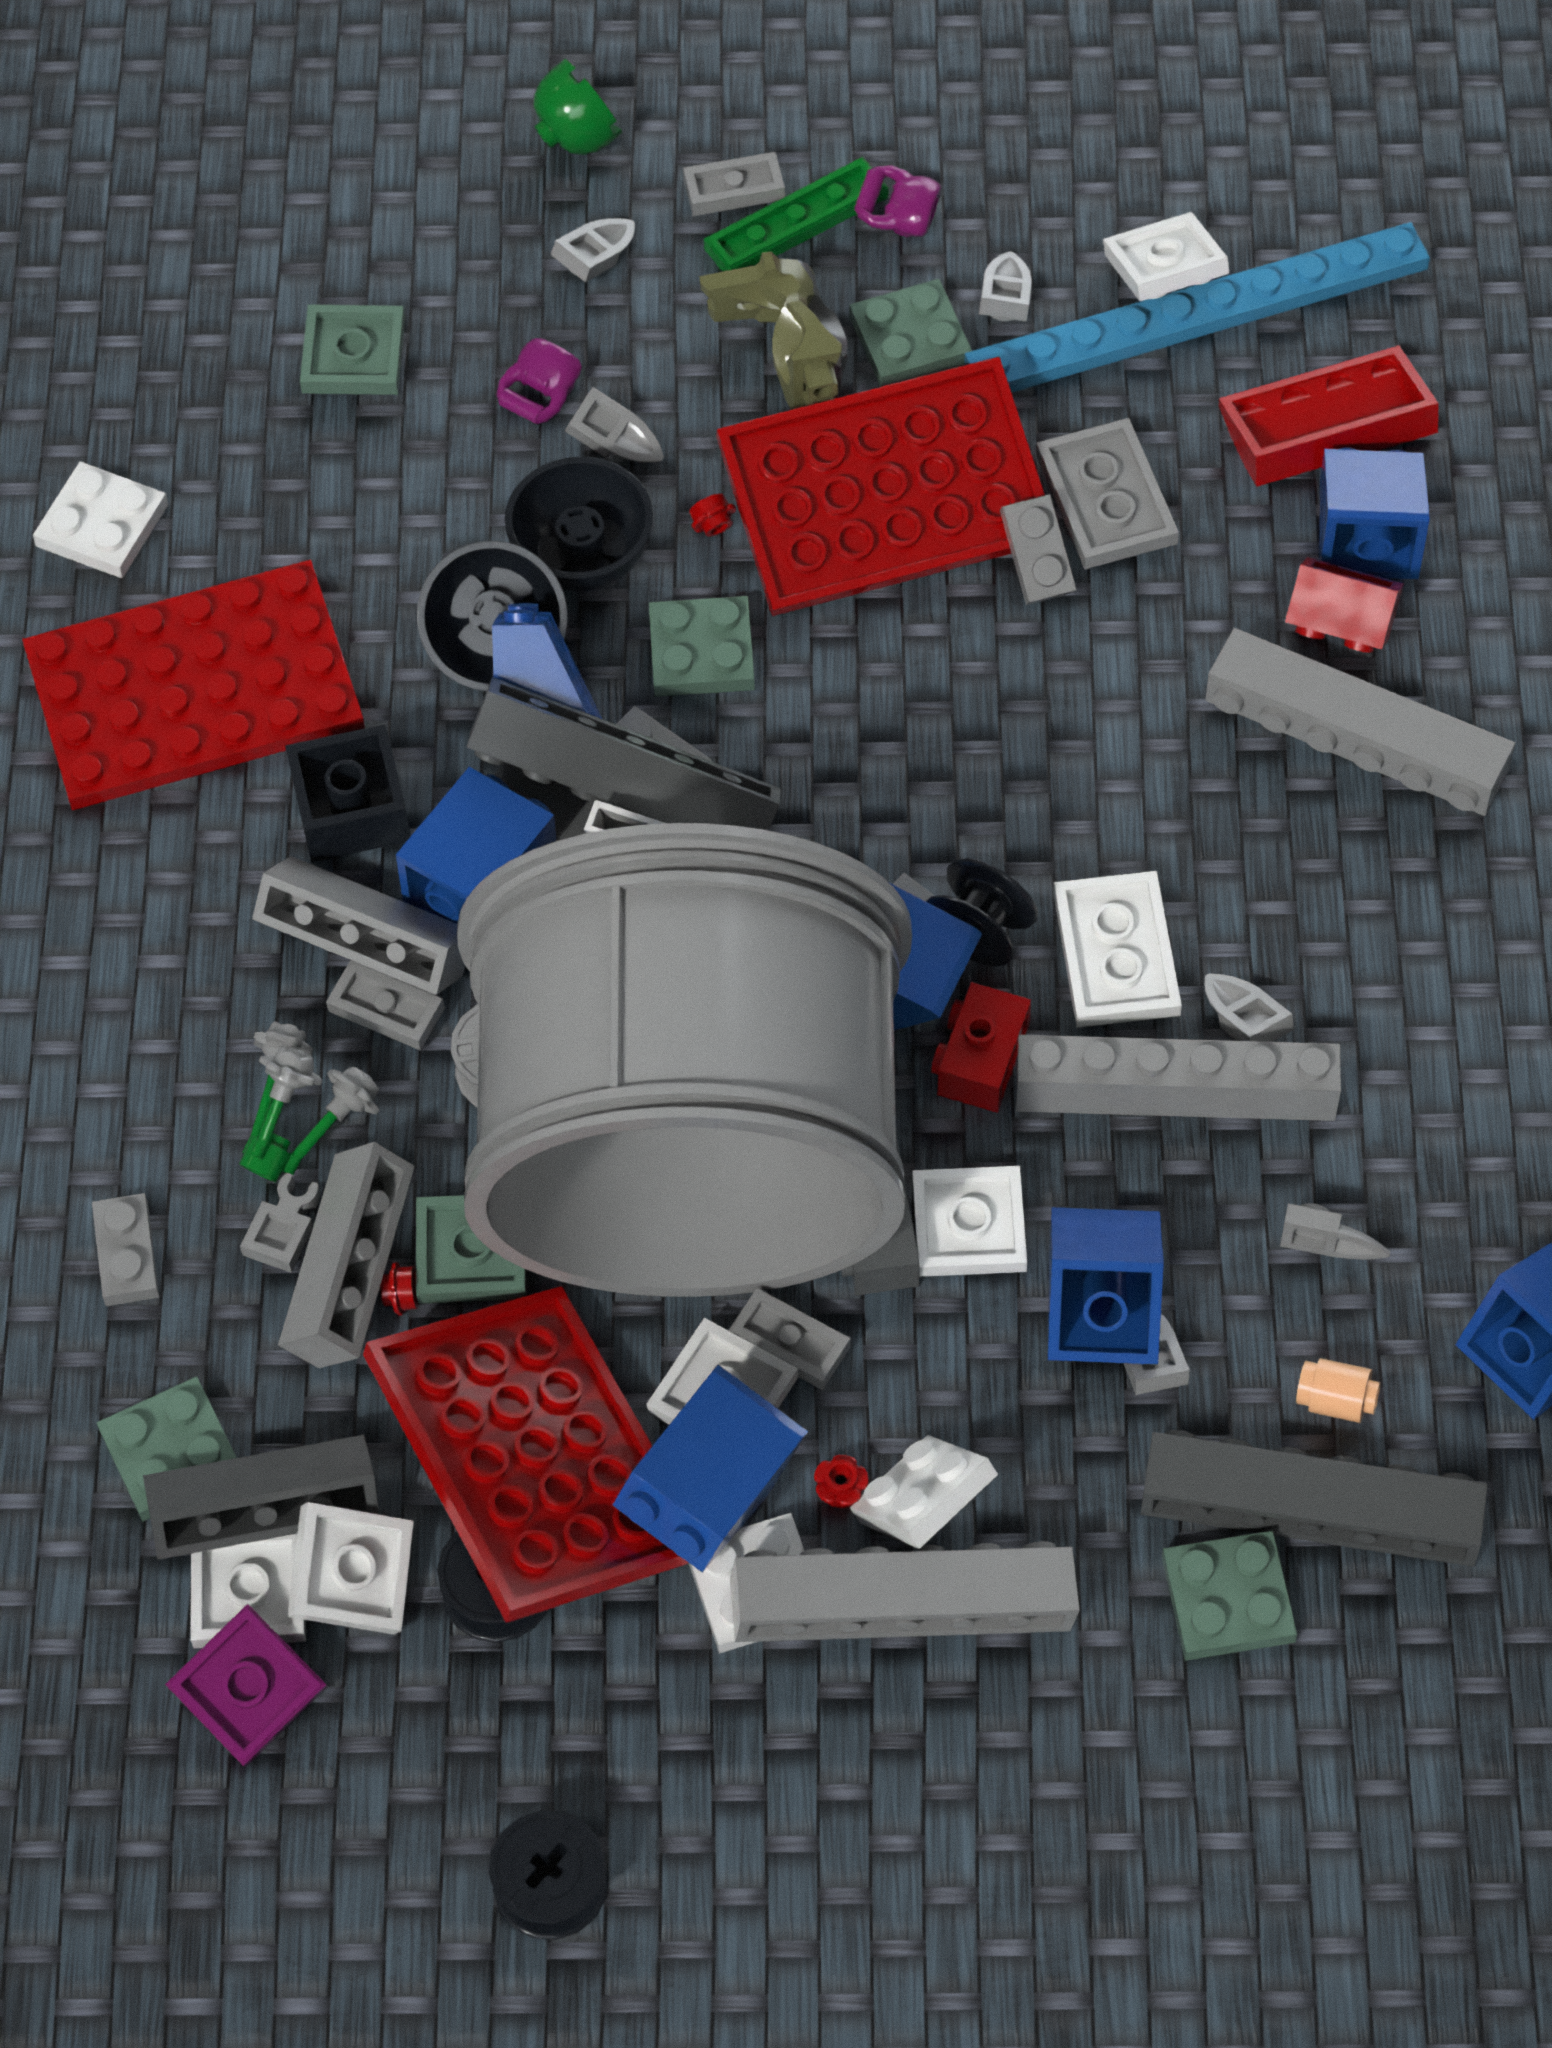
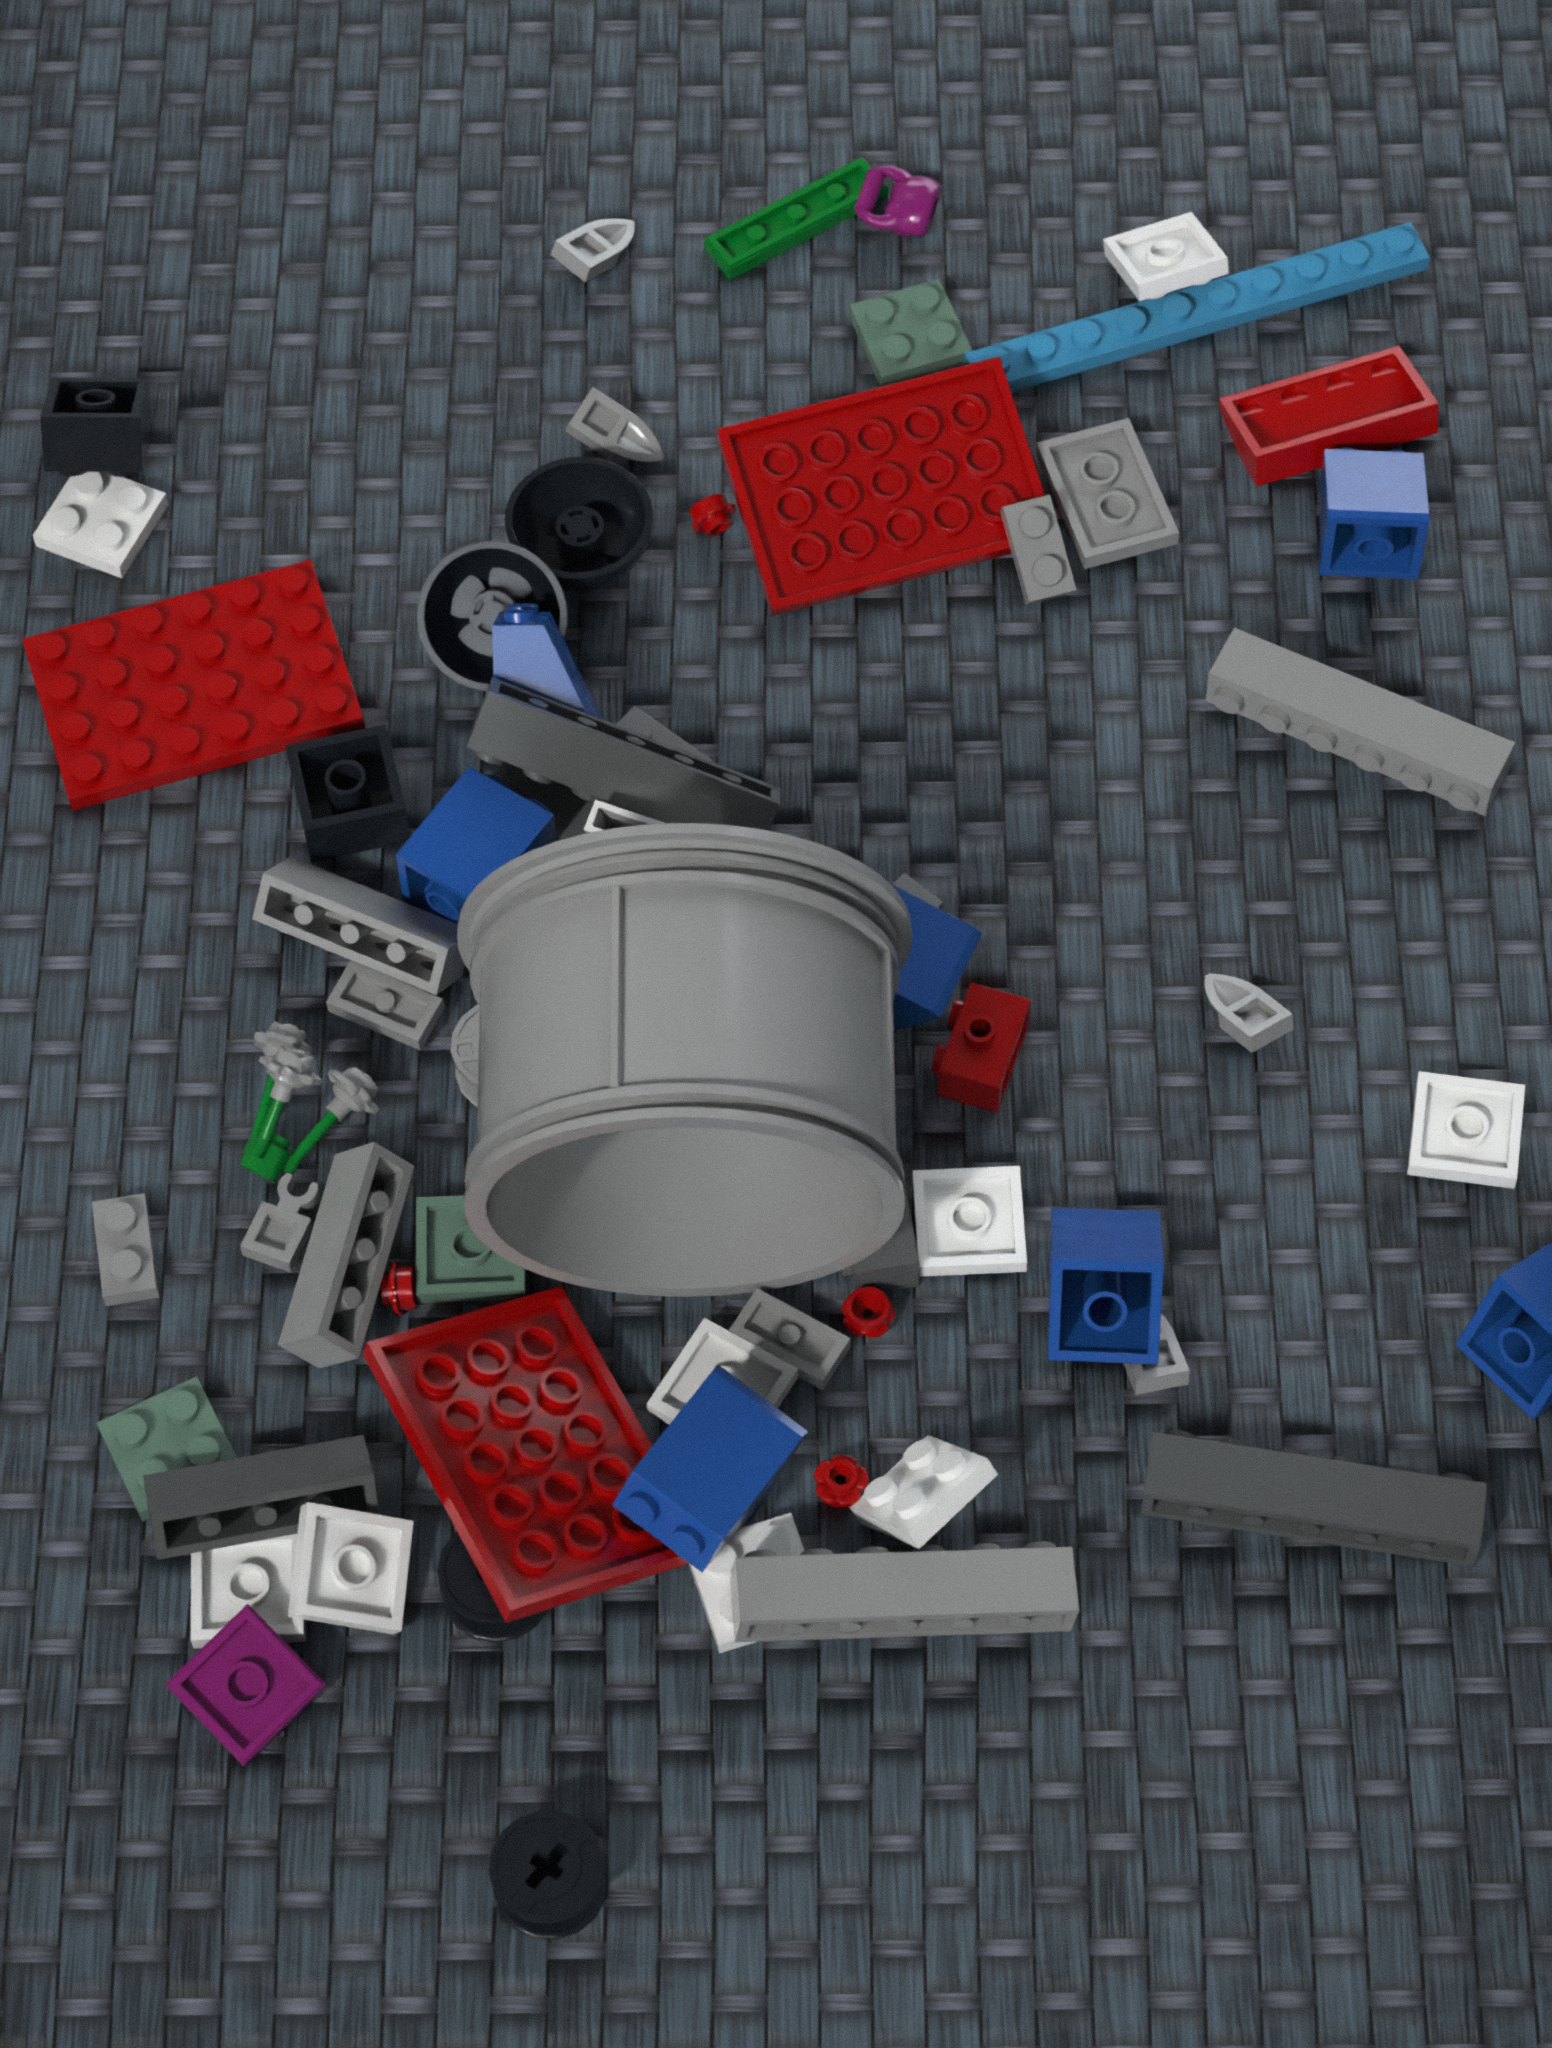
(96, 425): none -> black brick
(352, 349): sand green plate -> none
(545, 369): magenta piece -> none
(572, 113): green cylinder -> none
(701, 646): sand green plate -> none
(734, 183): light grey plate -> none
(807, 336): olive hips -> none
(864, 1300): none -> red plate
(977, 891): black piece -> none
(1006, 288): light grey plate -> none
(1117, 949): white plate -> none
(1178, 1077): light grey brick -> none
(1229, 1595): sand green plate -> none
(1320, 1232): light grey plate -> none
(1337, 1390): light nougat brick -> none
(1343, 605): brick -> none
(1466, 1130): none -> white plate

